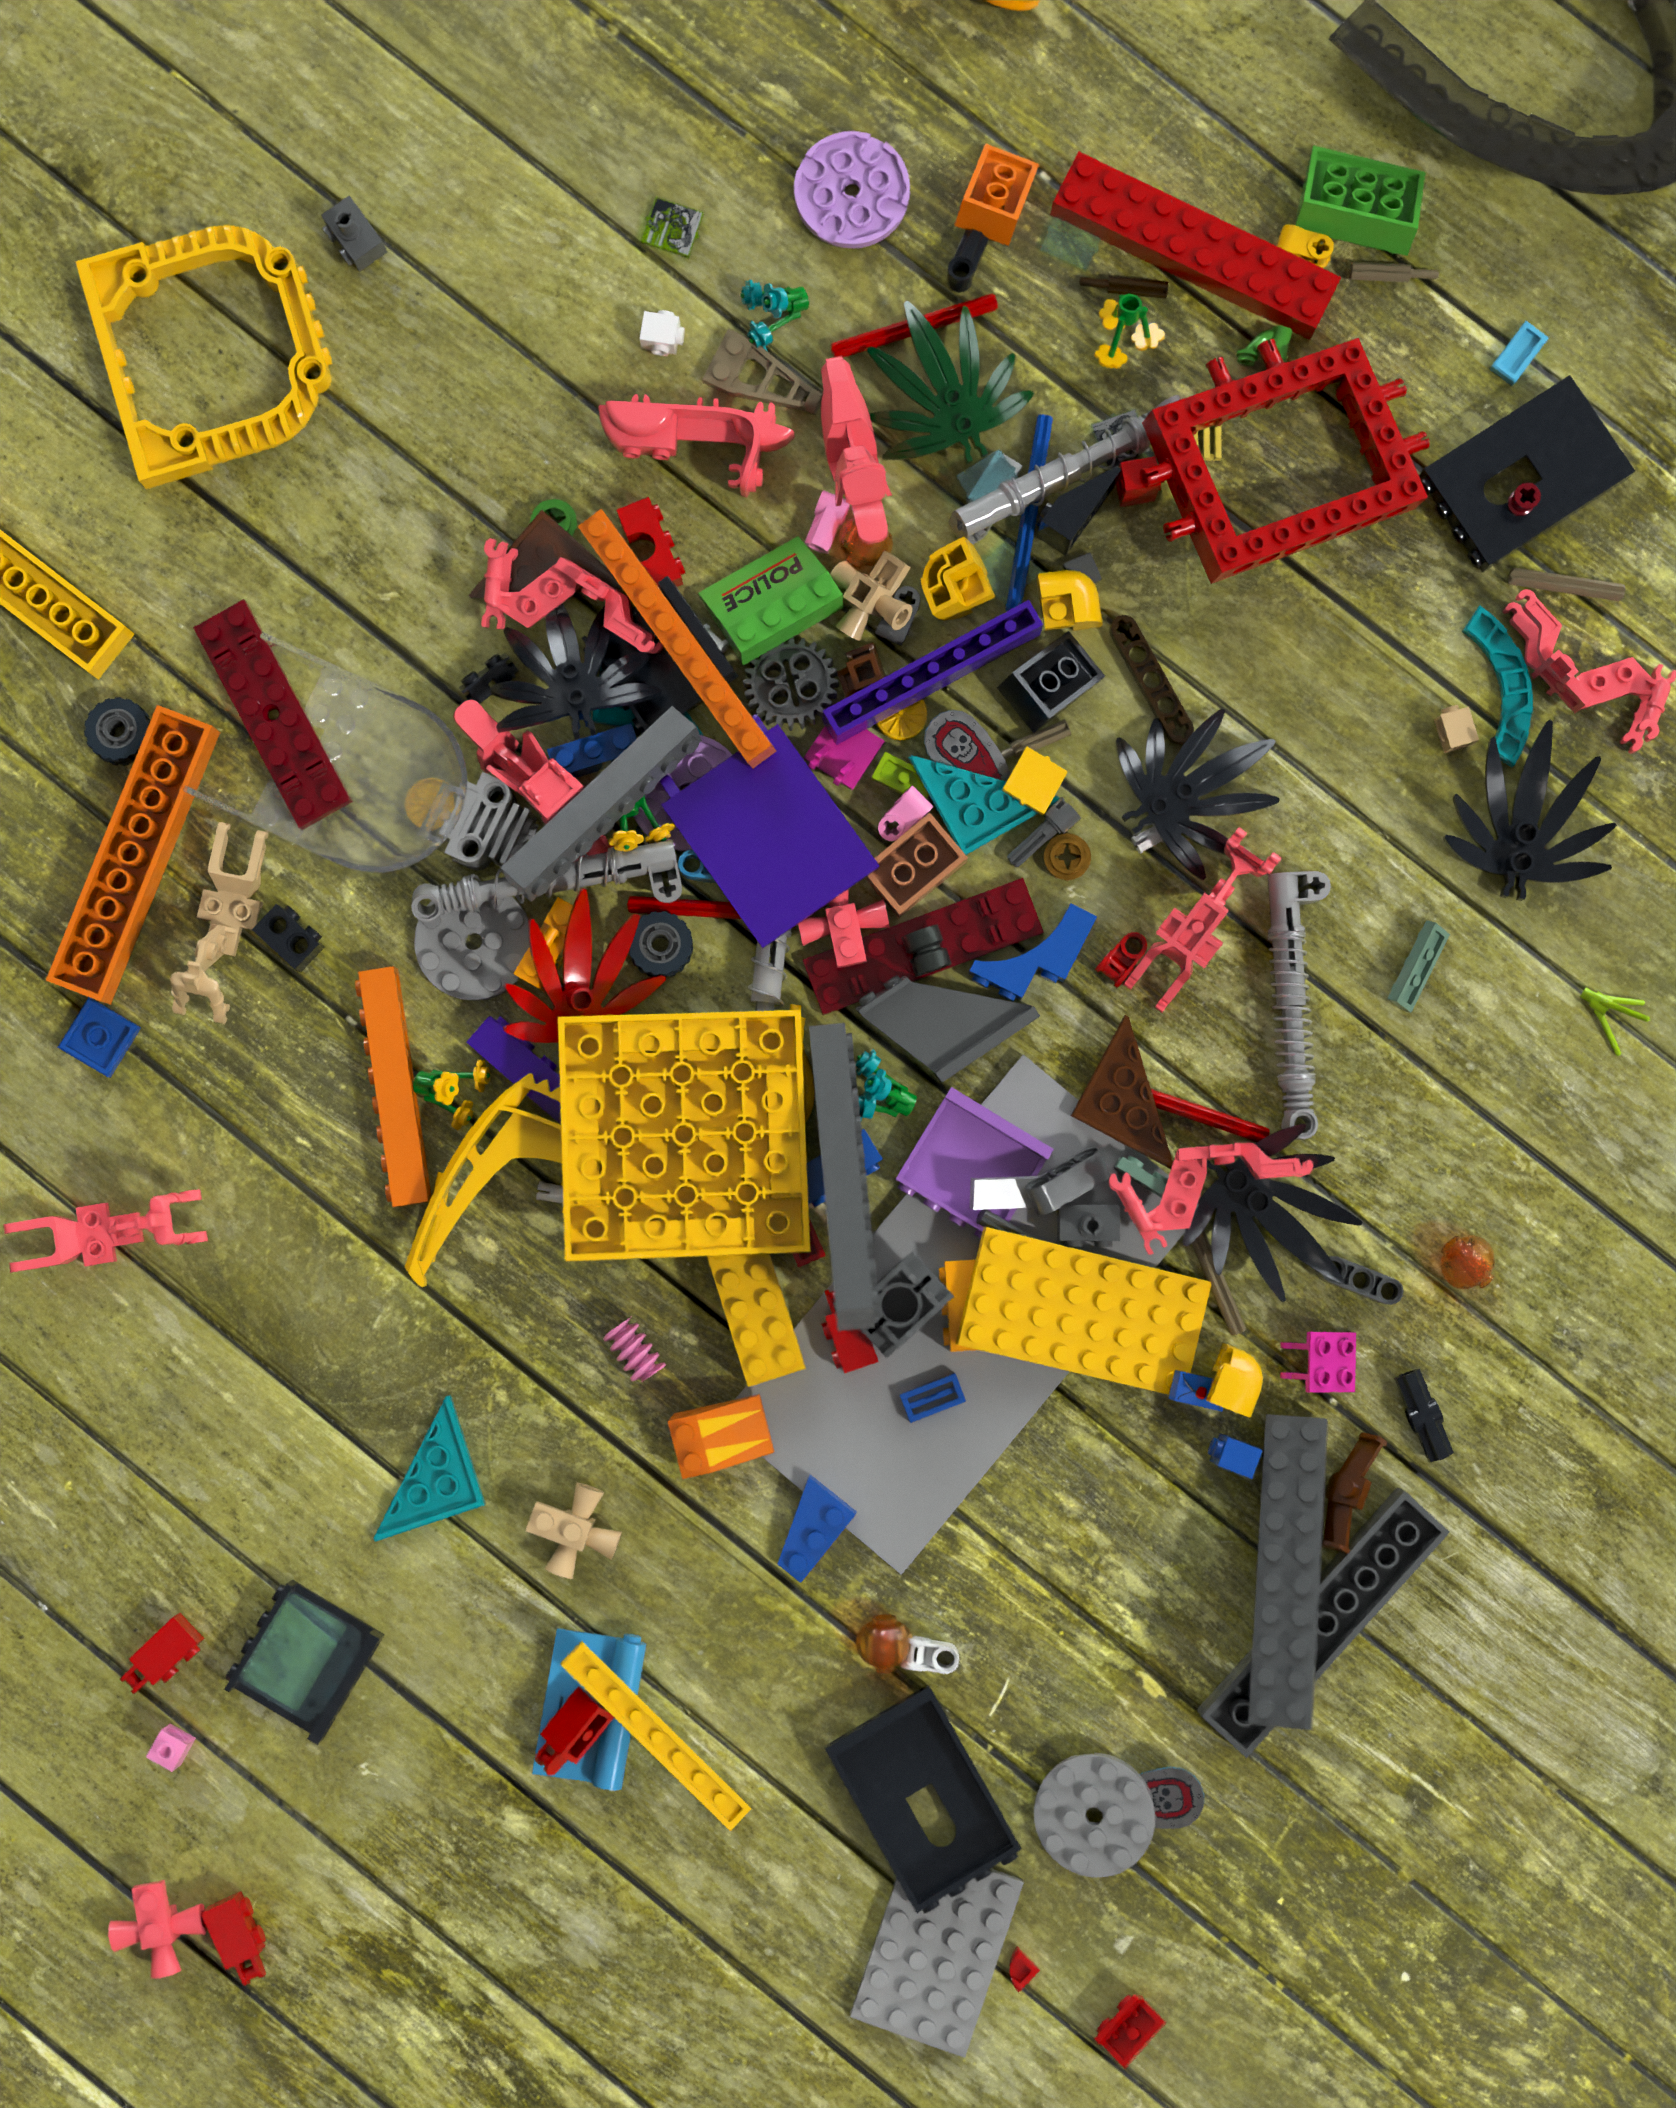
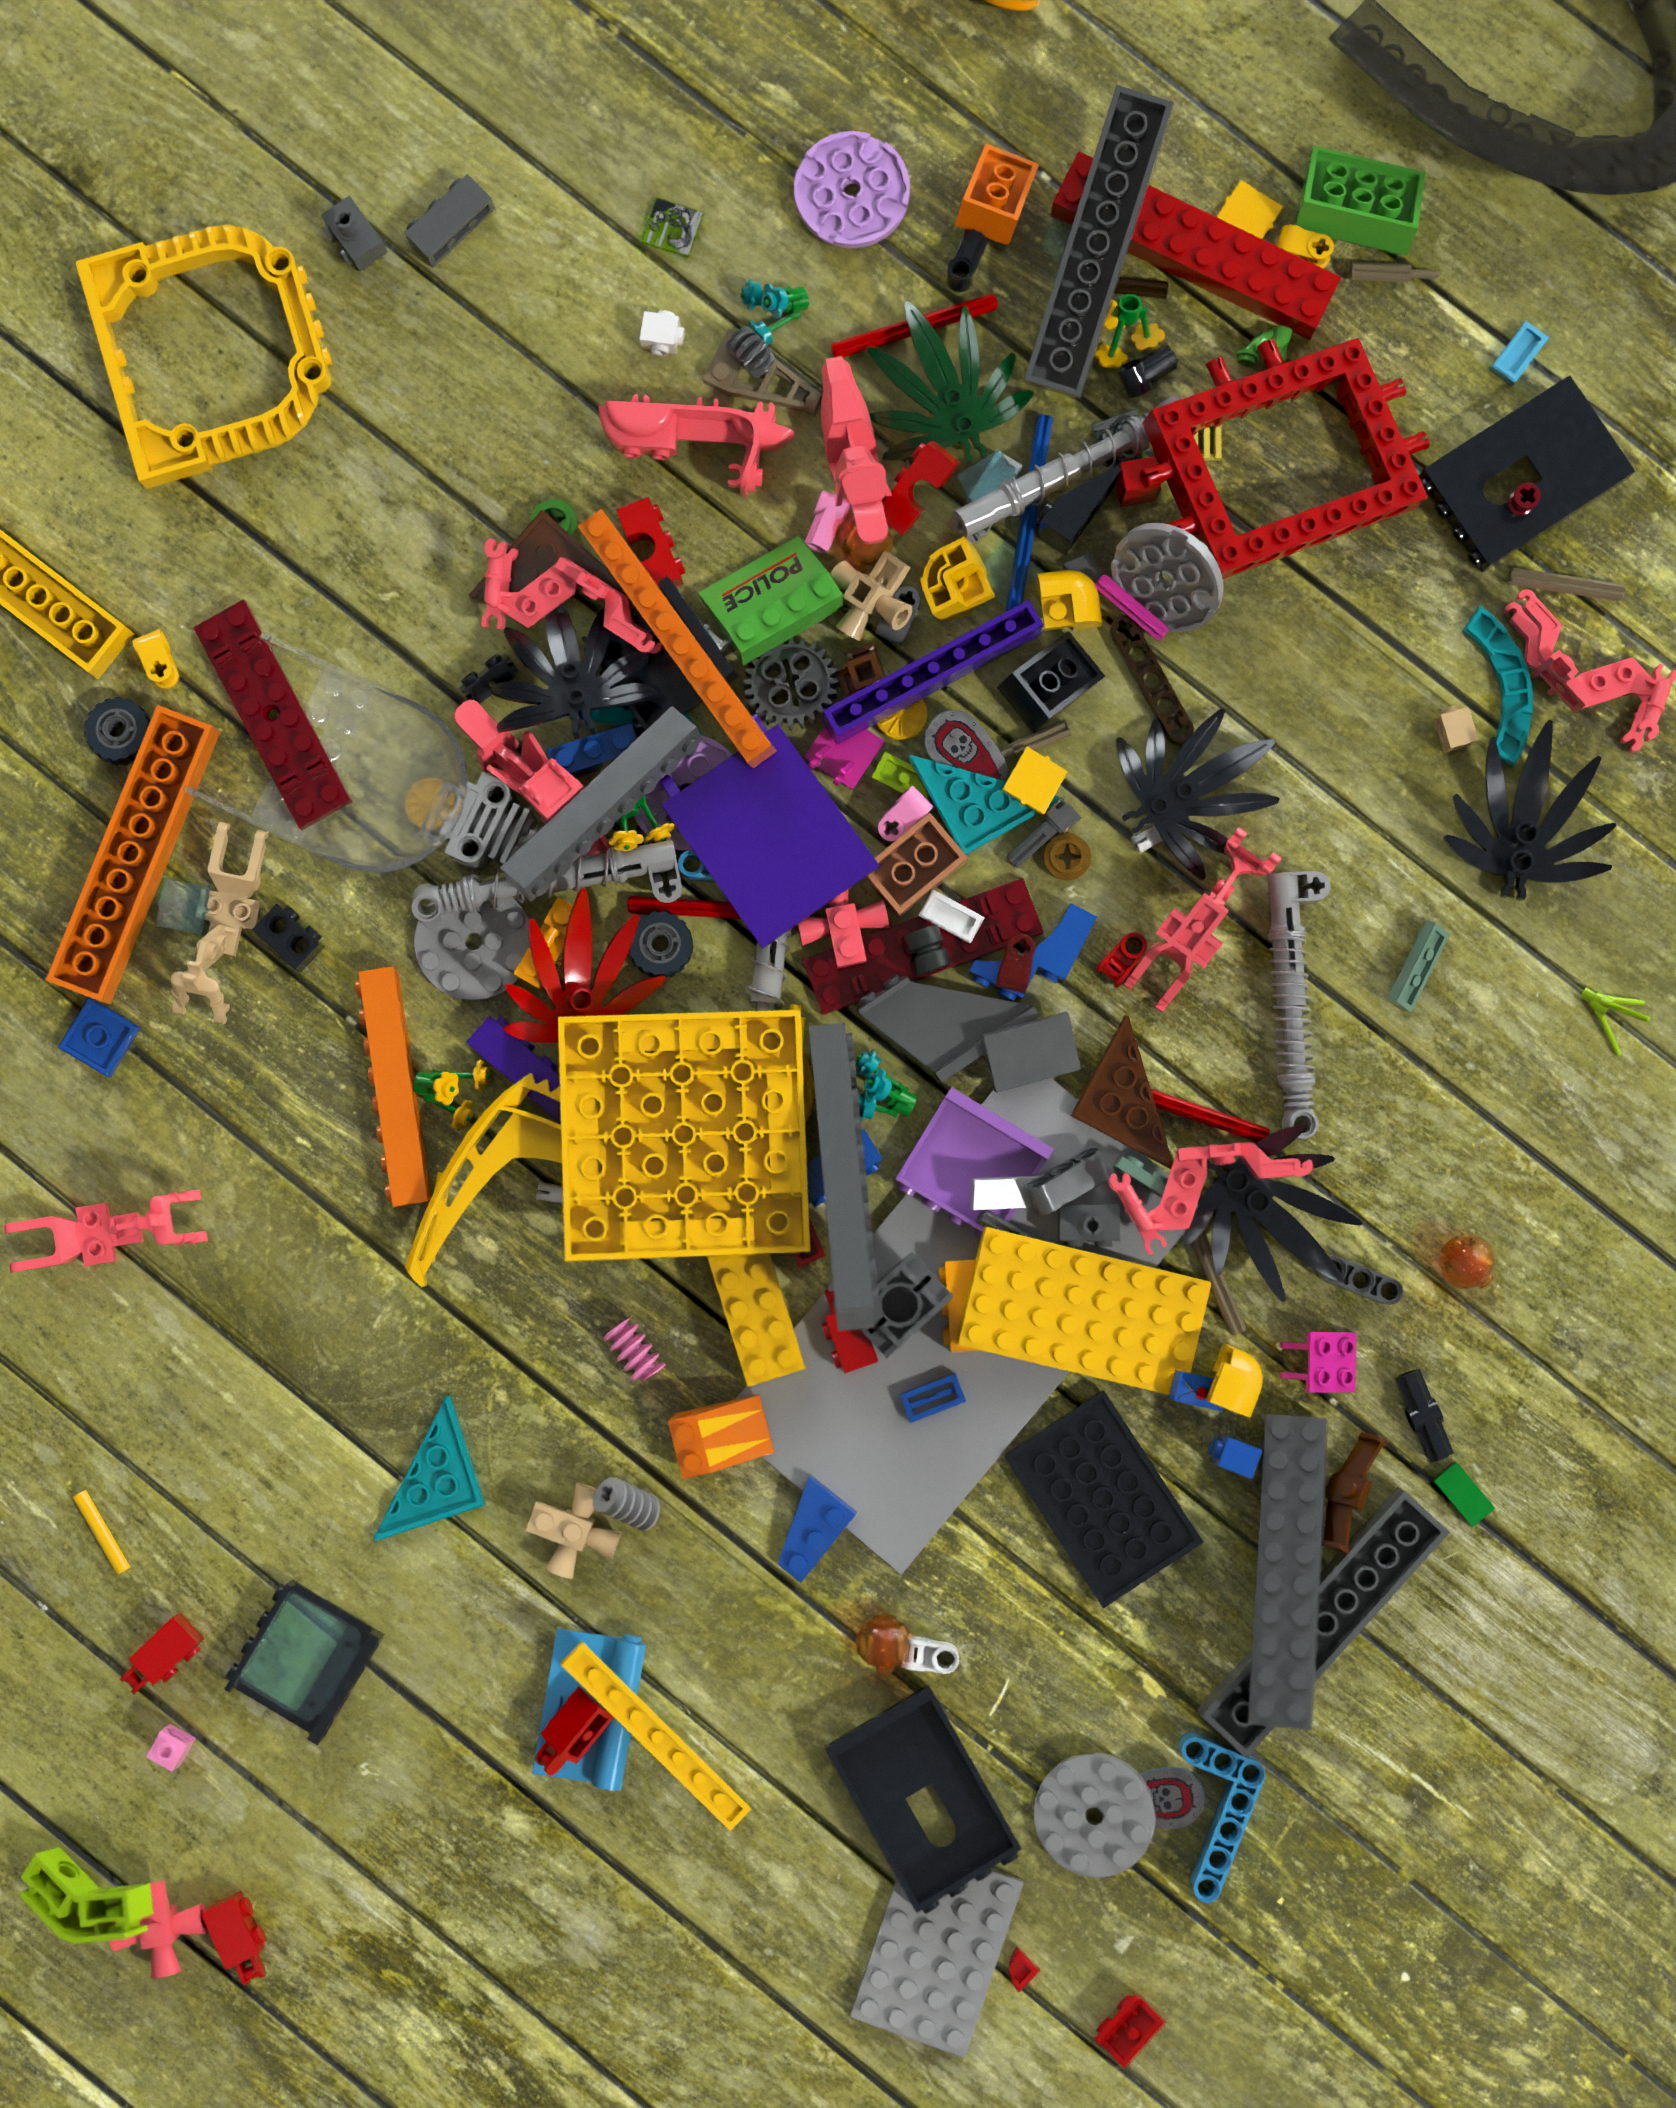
(82, 1896): none -> lime brick
(101, 1532): none -> yellow piece
(156, 655): none -> yellow piece
(183, 906): none -> clear light blue piece
(449, 220): none -> dark grey brick
(627, 1503): none -> light grey piece
(750, 352): none -> dark grey gear
(930, 464): none -> red arch
(951, 916): none -> white tile
(1016, 969): none -> clear red piece
(1031, 1052): none -> dark grey tile
(1099, 241): none -> dark grey brick
(1103, 1498): none -> black plate
(1131, 607): none -> dark pink axle
(1142, 373): none -> black piece
(1169, 550): none -> light grey plate
(1225, 1811): none -> dark azure beam
(1250, 210): none -> yellow piece
(1463, 1494): none -> green tile

